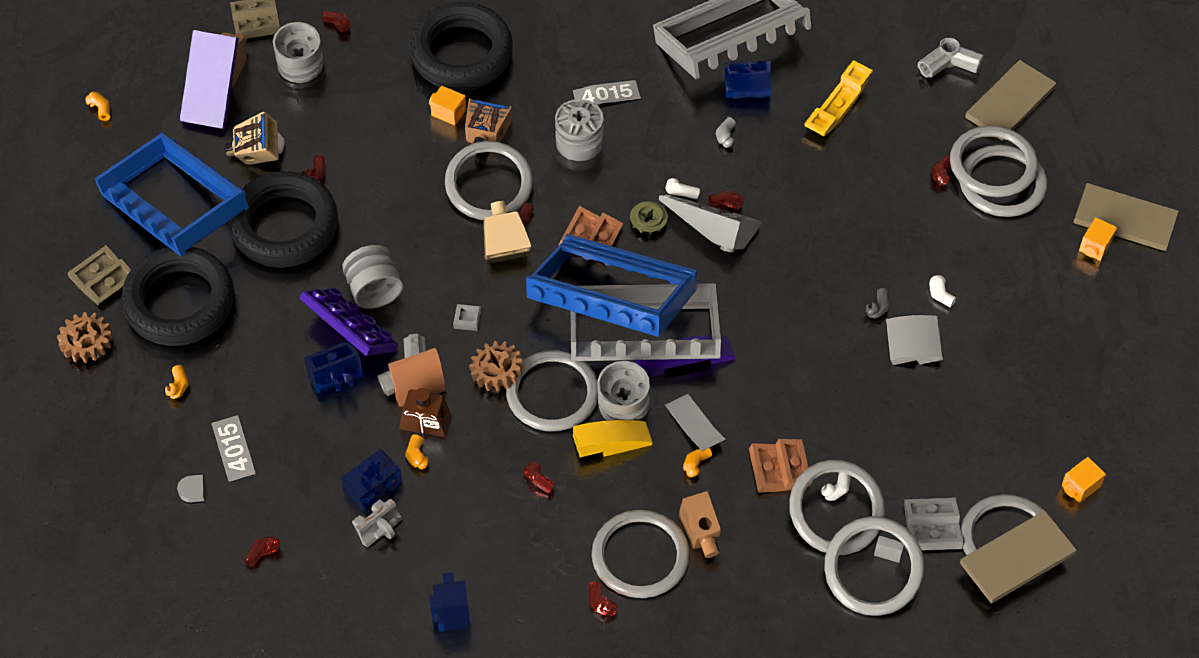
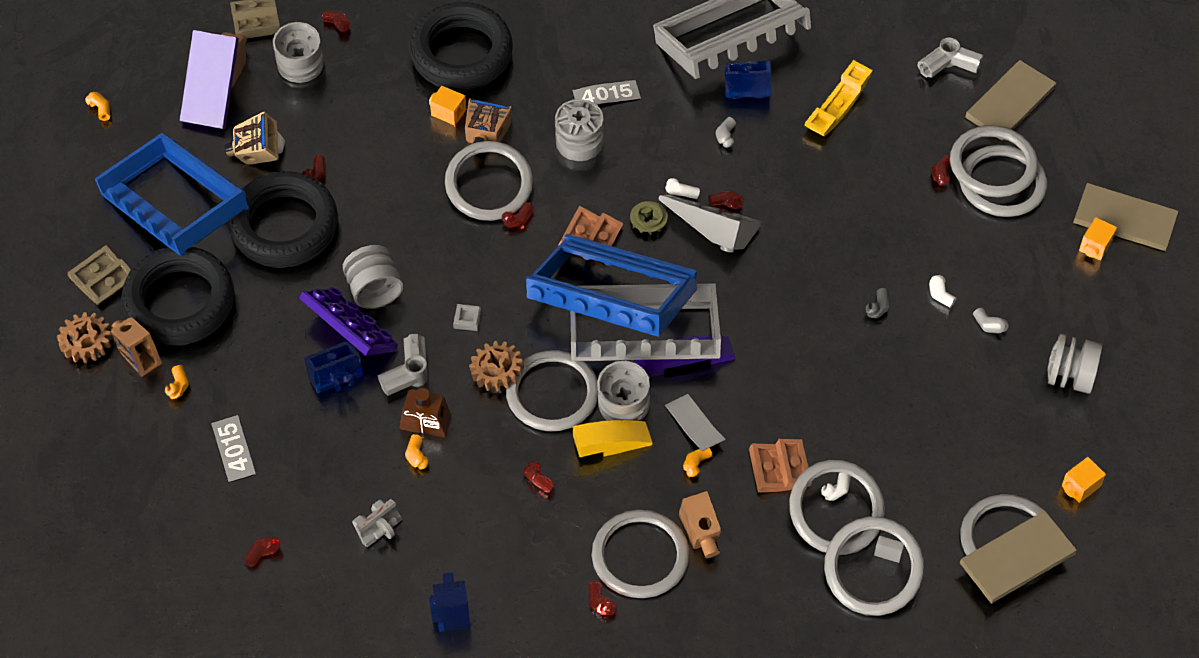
(131, 334): none -> medium nougat torso
(191, 488): light grey tile -> none
(371, 479): clear blue brick -> none
(417, 372): nougat slope -> none
(504, 233): tan torso -> none
(914, 339): light grey slope -> none
(934, 523): light grey slope -> none
(990, 324): none -> light grey arm
(1074, 363): none -> light grey wheel

